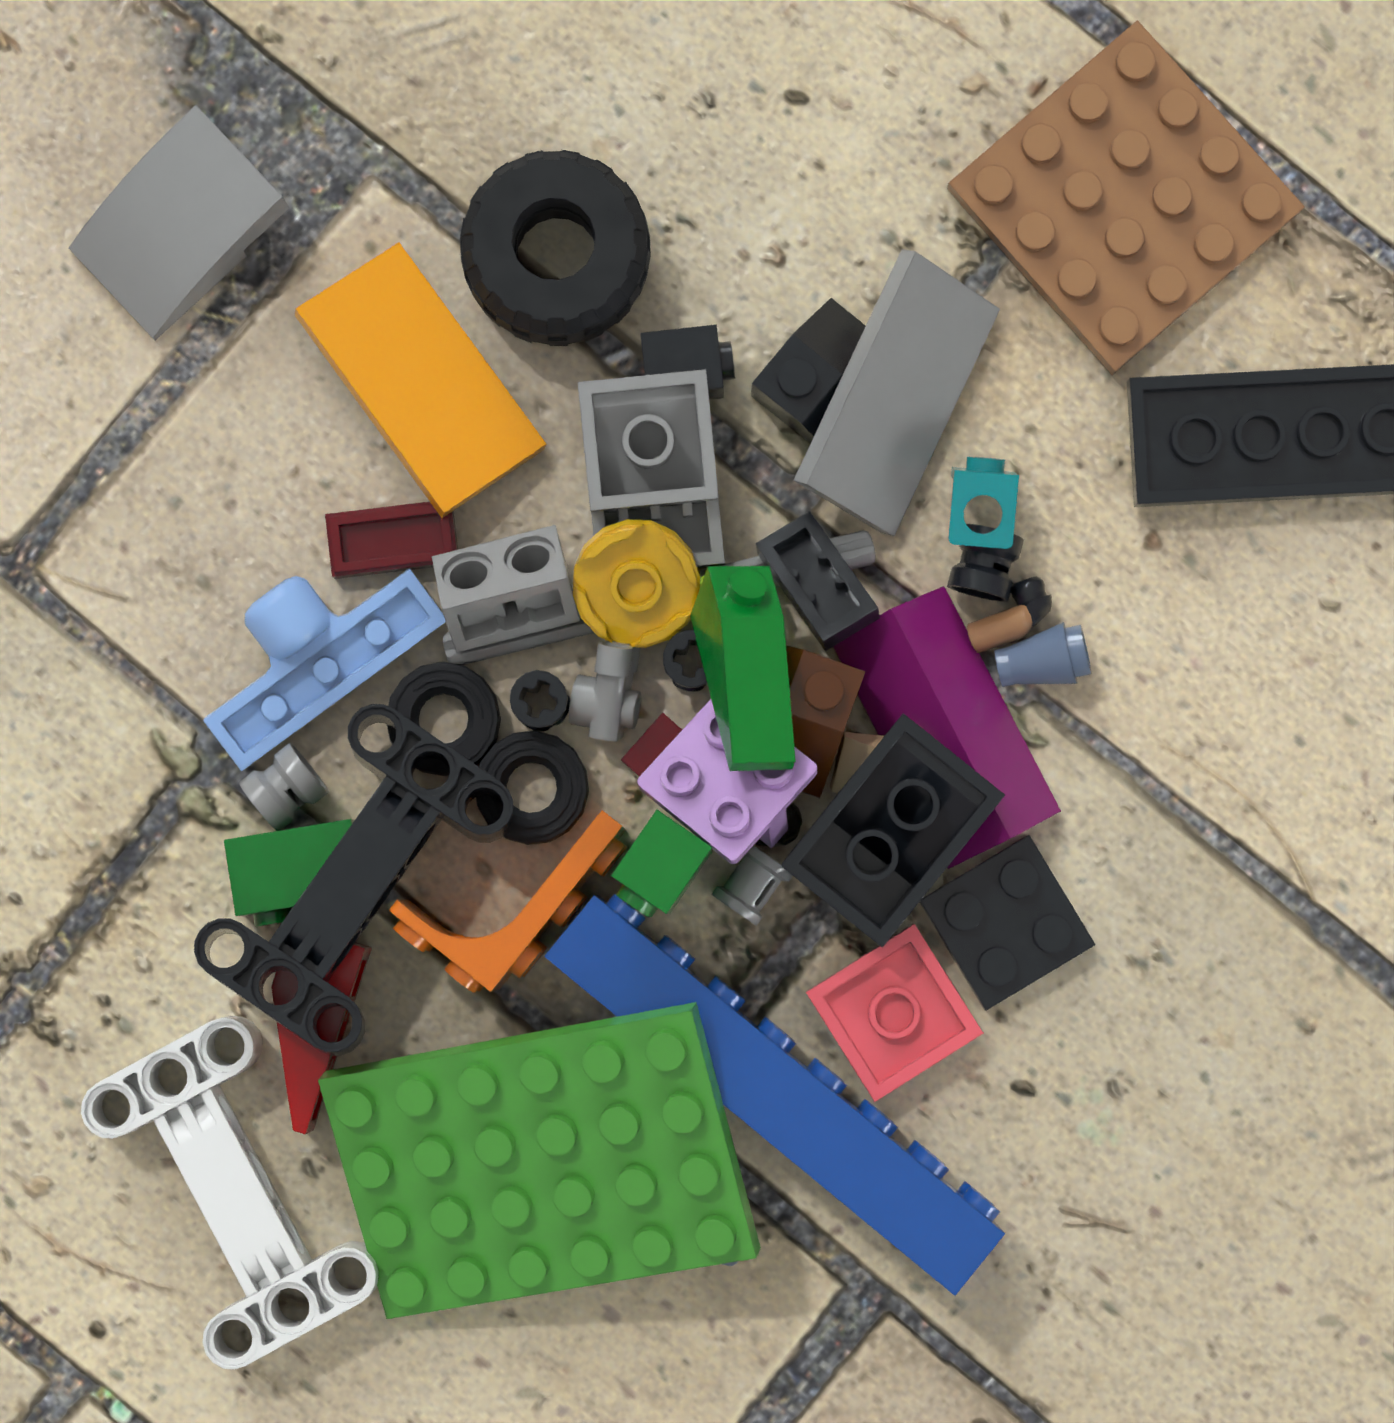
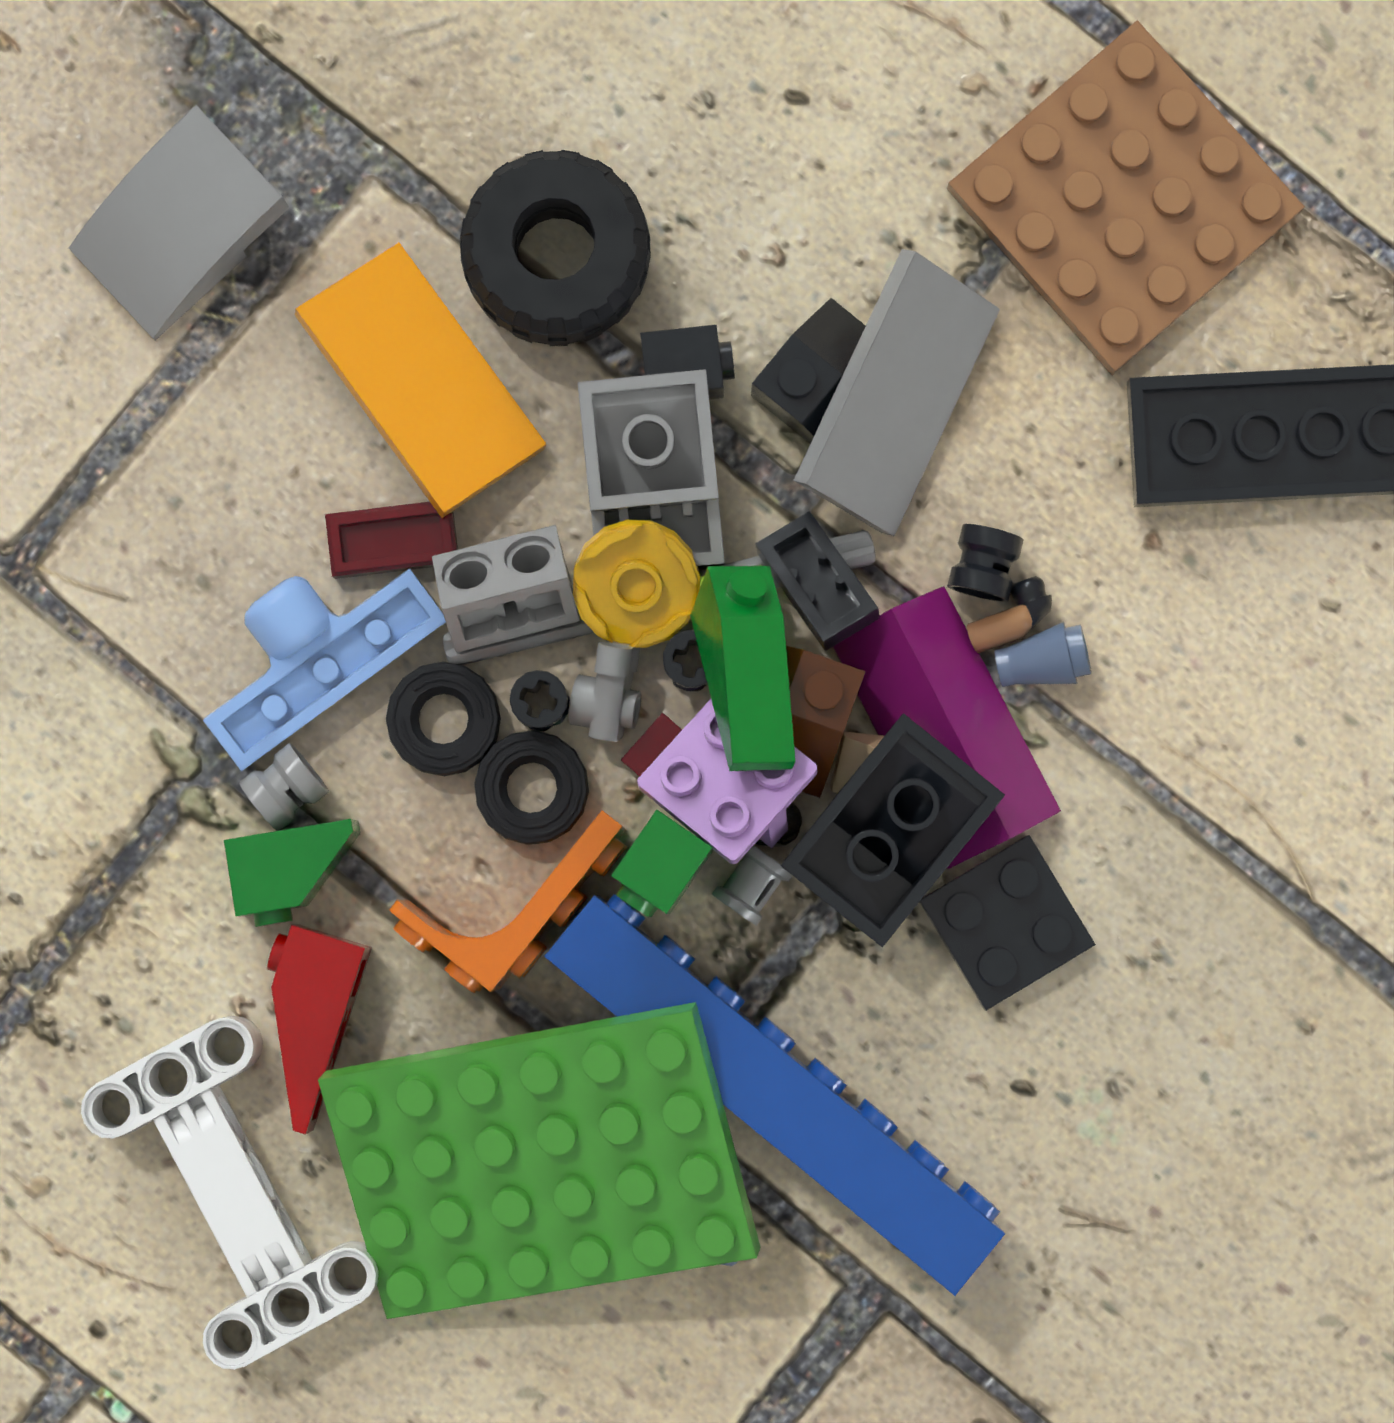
(356, 877): black beam -> none
(894, 1012): coral plate -> none
(987, 478): teal bracket -> none

